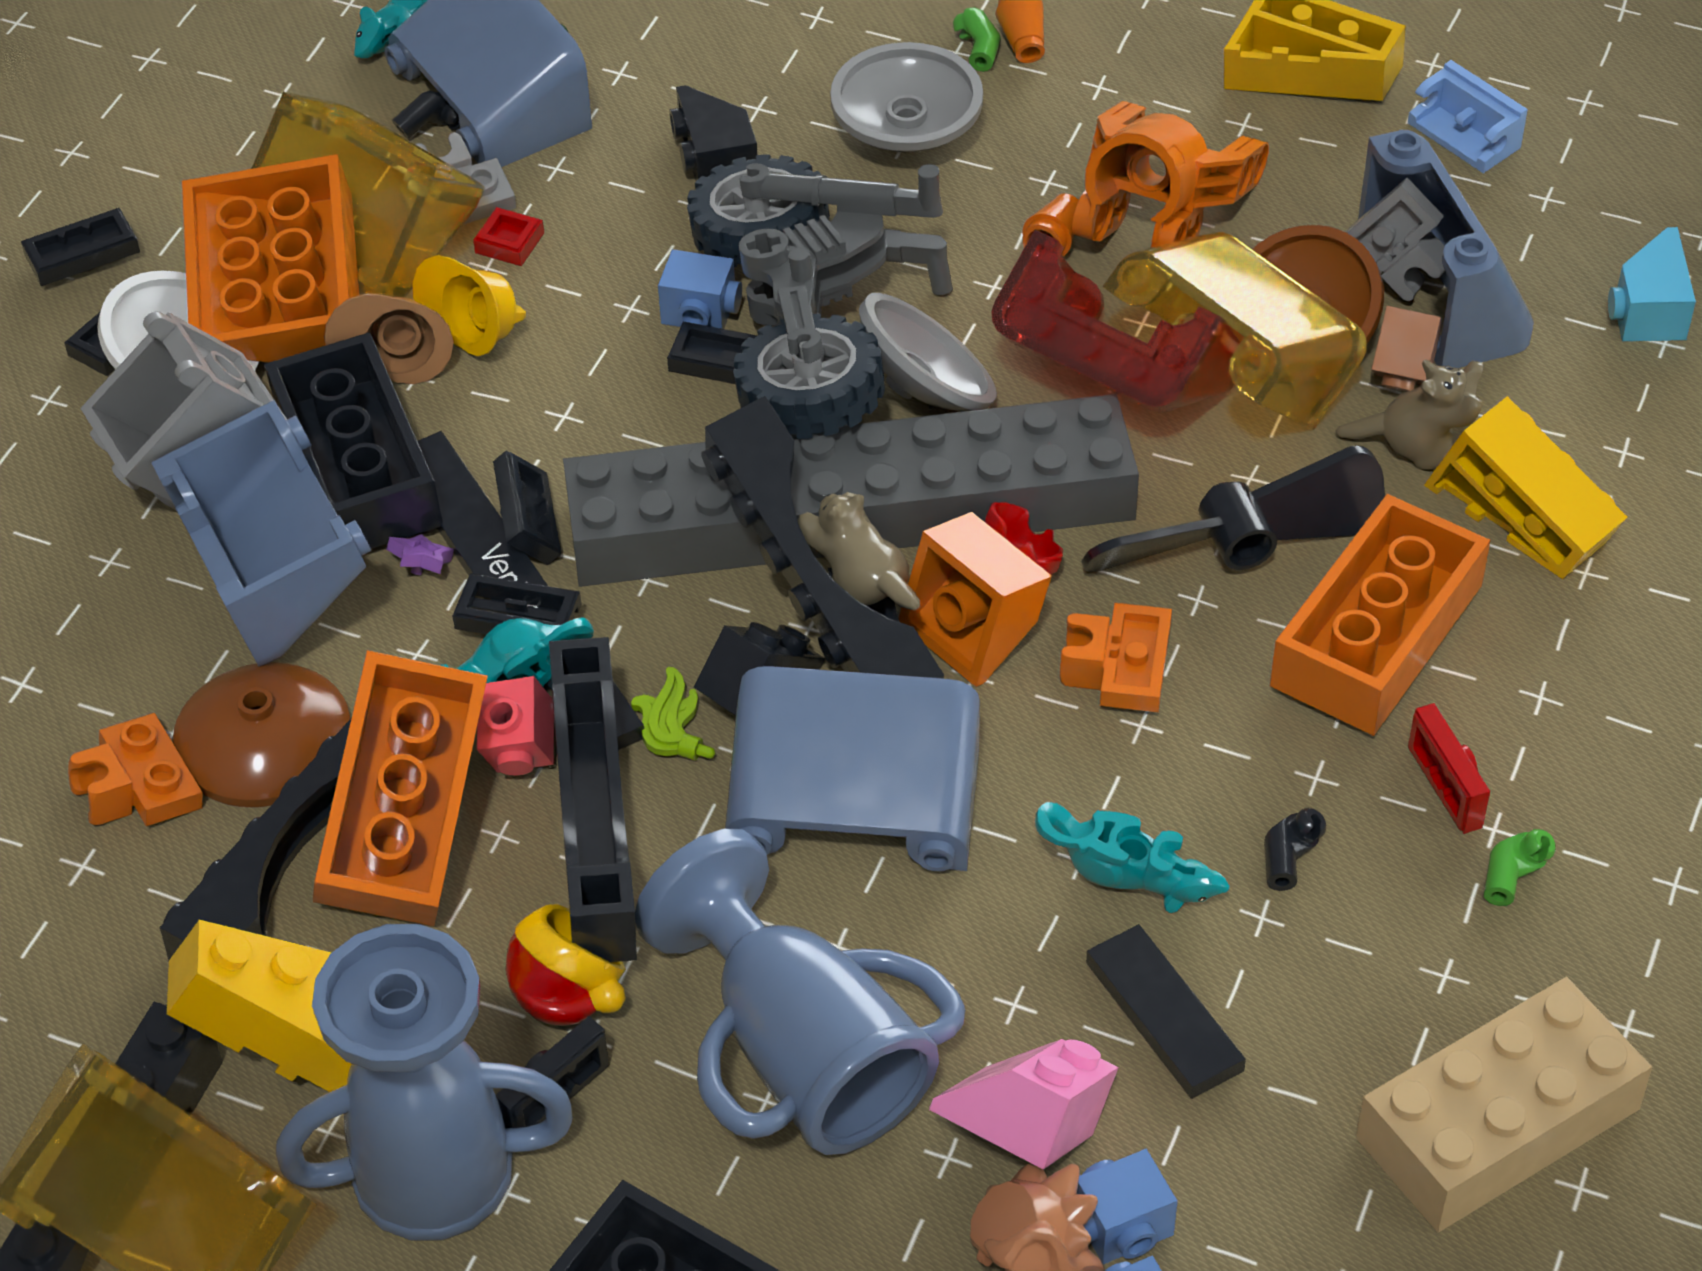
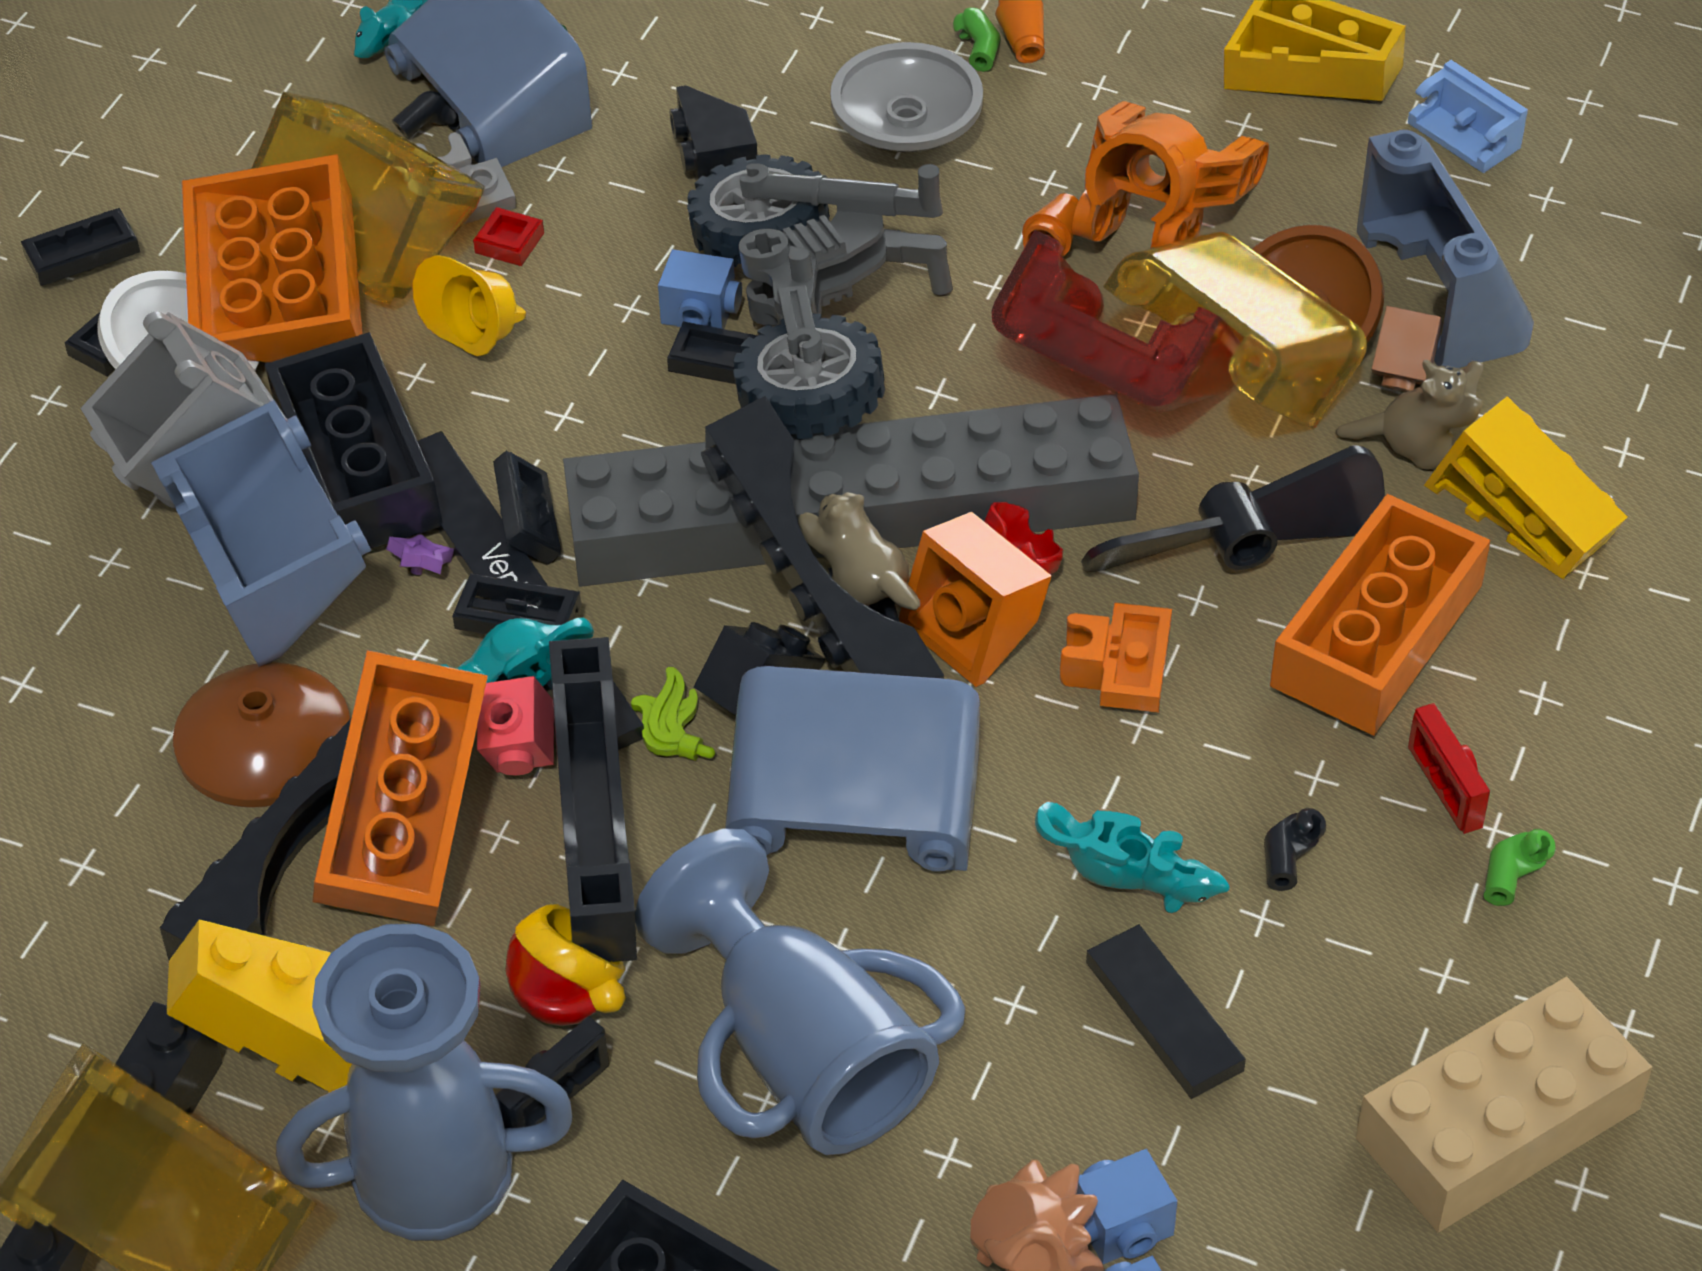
(137, 769): orange plate -> none
(408, 335): medium nougat piece -> none
(925, 357): light grey dish -> none
(1034, 1101): bright pink slope -> none
(1401, 238): light grey plate -> none
(1654, 292): medium azure slope -> none

